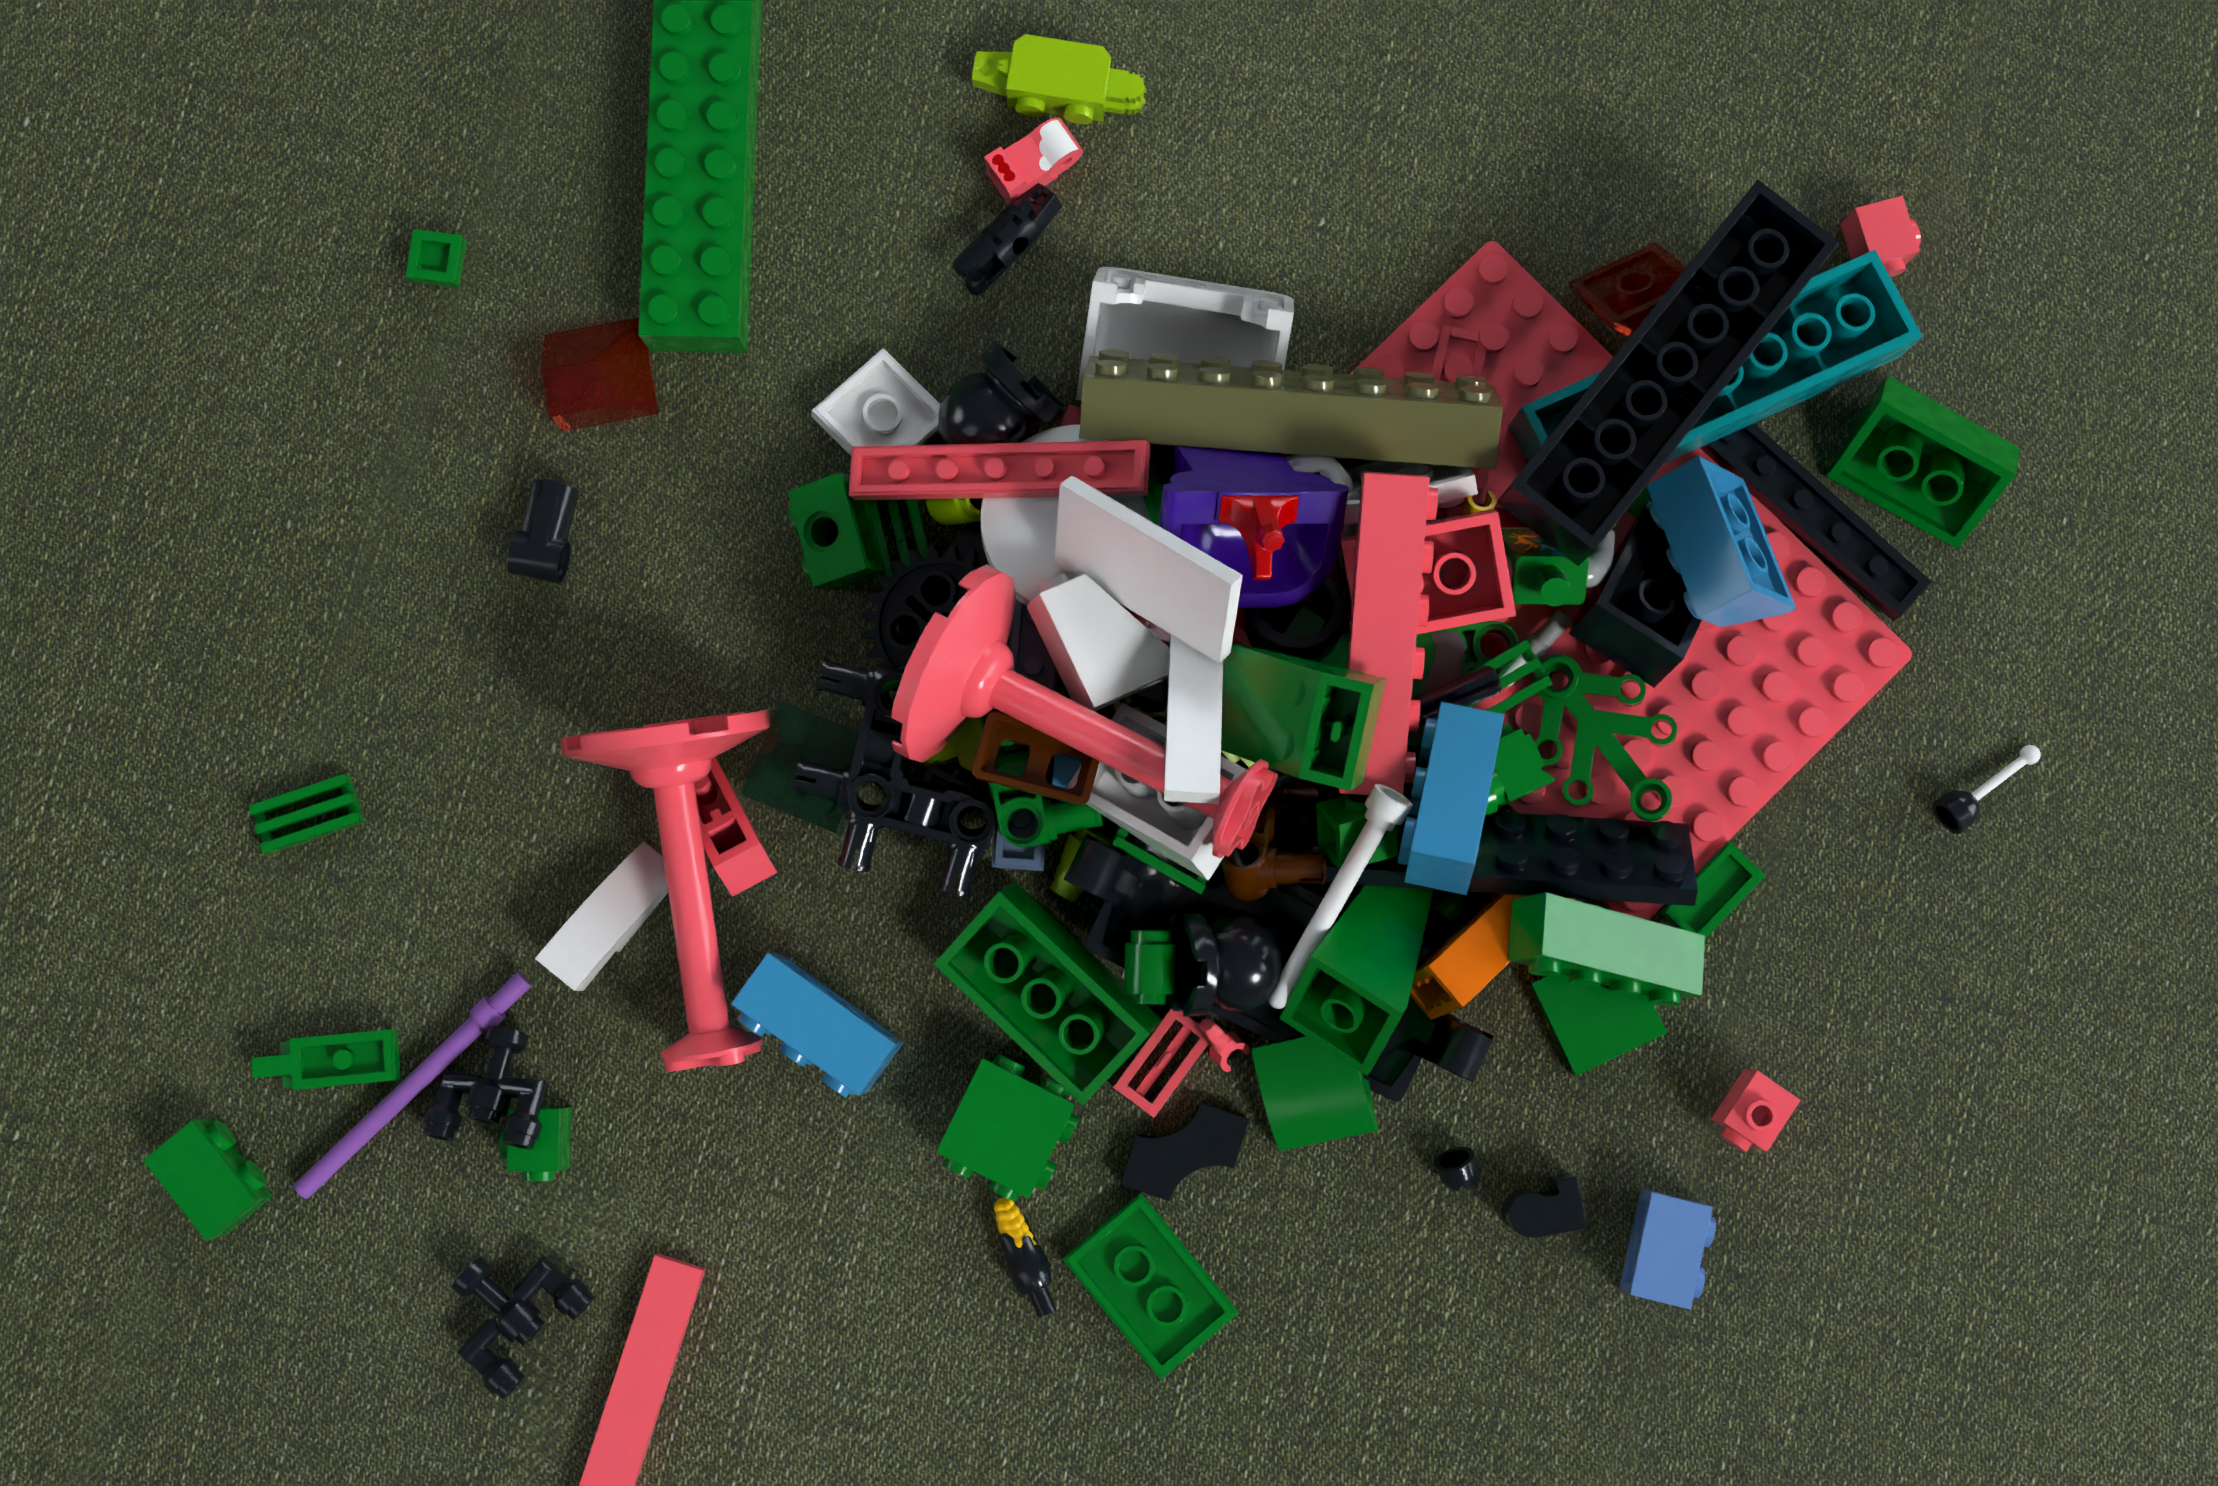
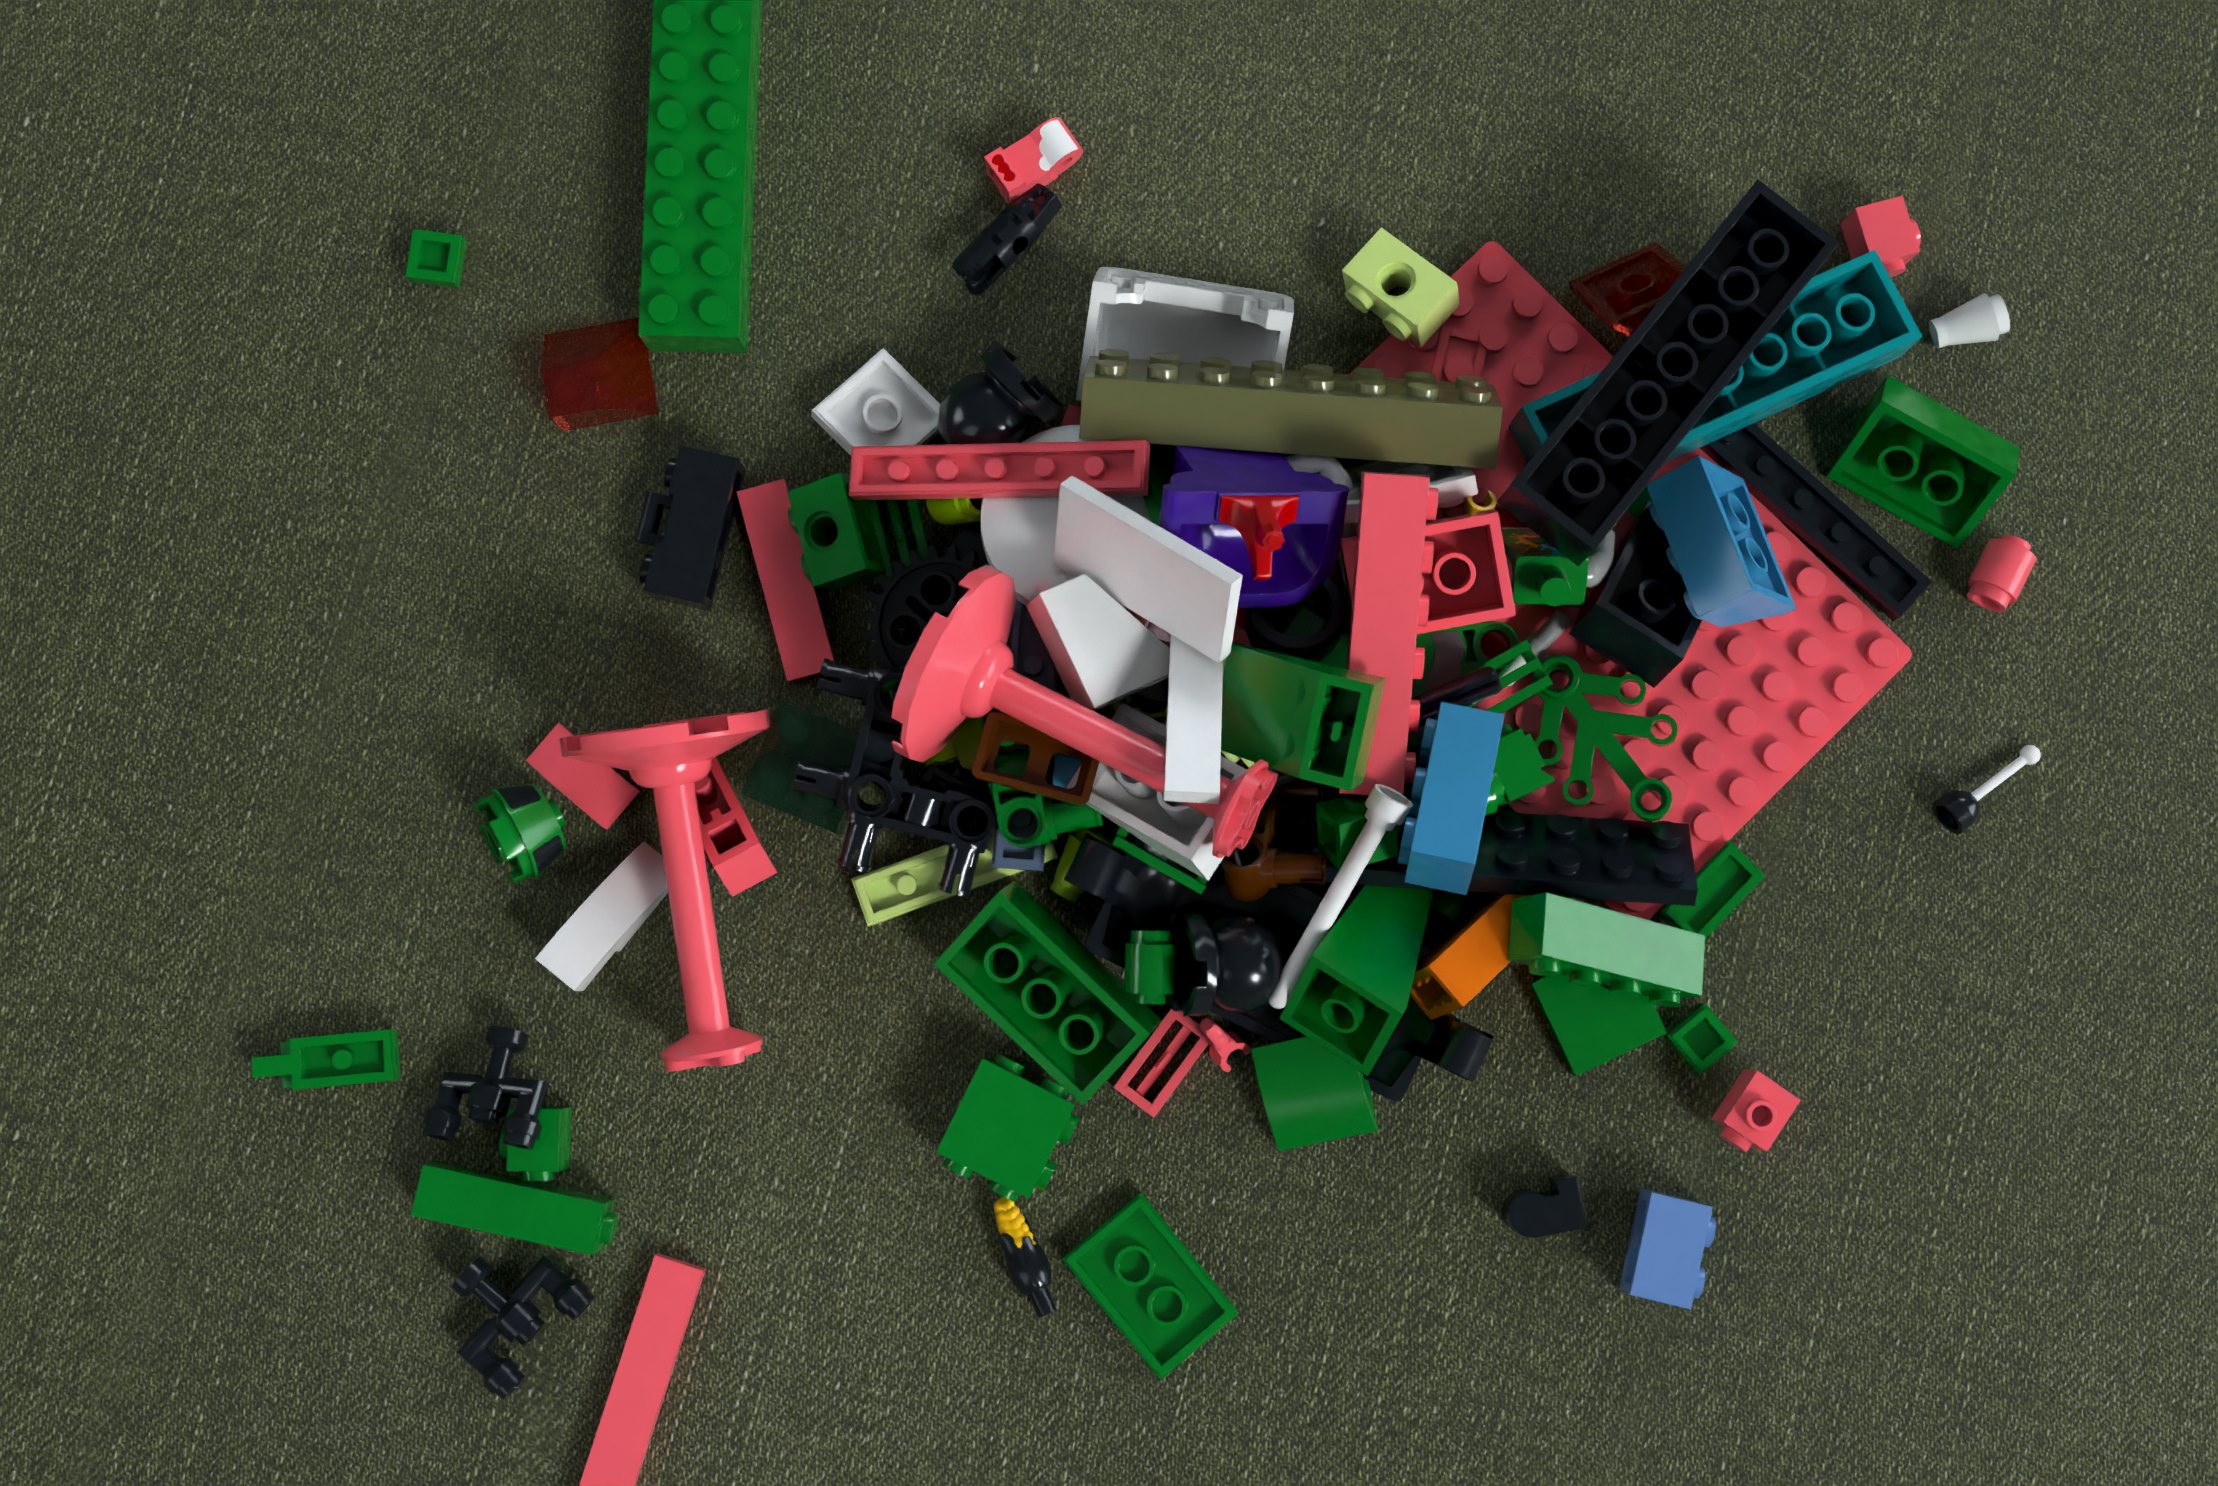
(209, 1177): green brick -> none
(266, 827): green tile -> none
(484, 1014): medium lavender bar -> none
(514, 1208): none -> green brick
(522, 829): none -> green cone
(543, 544): black piece -> none
(590, 786): none -> coral slope
(697, 530): none -> black piece
(787, 591): none -> coral tile
(815, 1025): dark azure brick -> none
(915, 882): none -> yellowish green tile
(1059, 80): lime hinge -> none
(1206, 1140): black tile -> none
(1392, 264): none -> yellowish green brick
(1458, 1168): black hinge -> none
(1700, 1039): none -> green tile
(1972, 322): none -> white cone
(2001, 573): none -> coral brick

